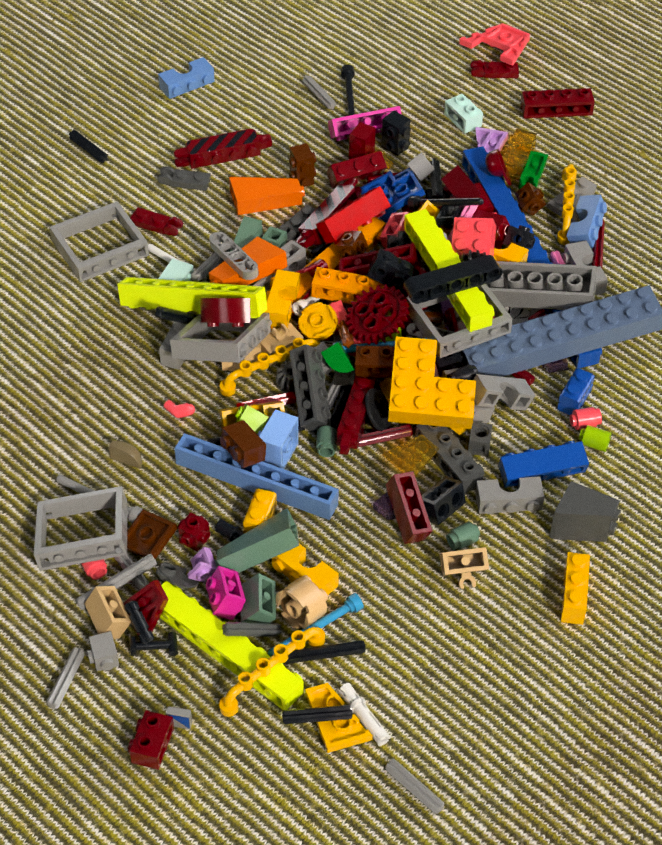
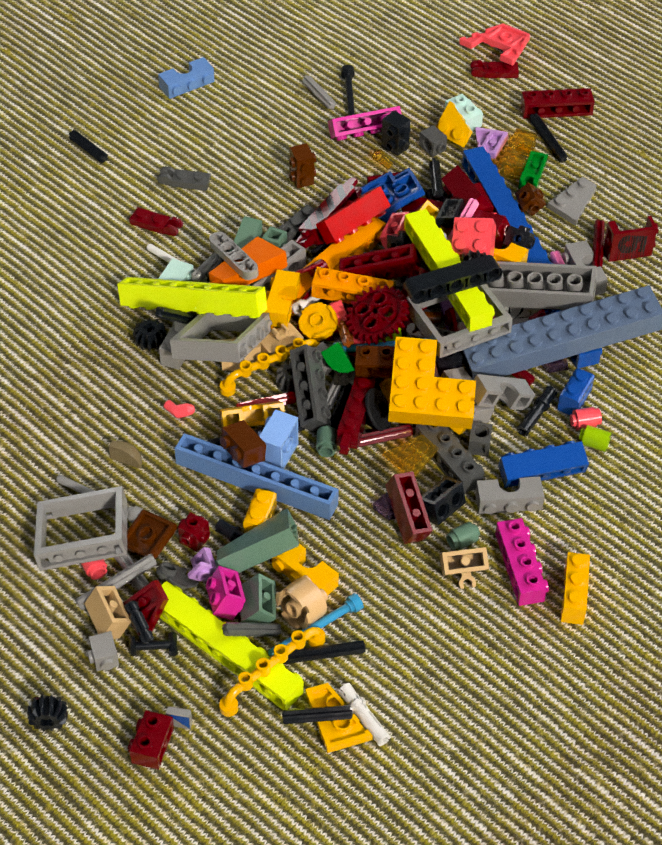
(47, 712): none -> black gear
(65, 678): light grey axle -> none
(108, 260): light grey window -> none
(149, 334): none -> black gear
(221, 148): dark red hinge -> none
(225, 311): dark red brick -> none
(252, 417): brick -> none
(264, 194): orange slope -> none
(352, 244): reddish brown brick -> none
(359, 167): dark red brick -> none
(361, 140): dark red brick -> none
(390, 269): black brick -> none
(416, 202): black piece -> none
(416, 787): light grey axle -> none
(420, 166): light grey brick -> none
(433, 141): none -> dark grey brick
(454, 125): none -> yellow wing
(466, 372): black cone -> none
(496, 165): dark red cap -> none
(520, 562): none -> dark pink brick
(540, 405): none -> black pin
(548, 137): none -> black axle
(569, 176): yellow bar -> none
(585, 515): dark grey slope -> none
(591, 213): medium blue arch -> none
(630, 243): none -> dark red panel

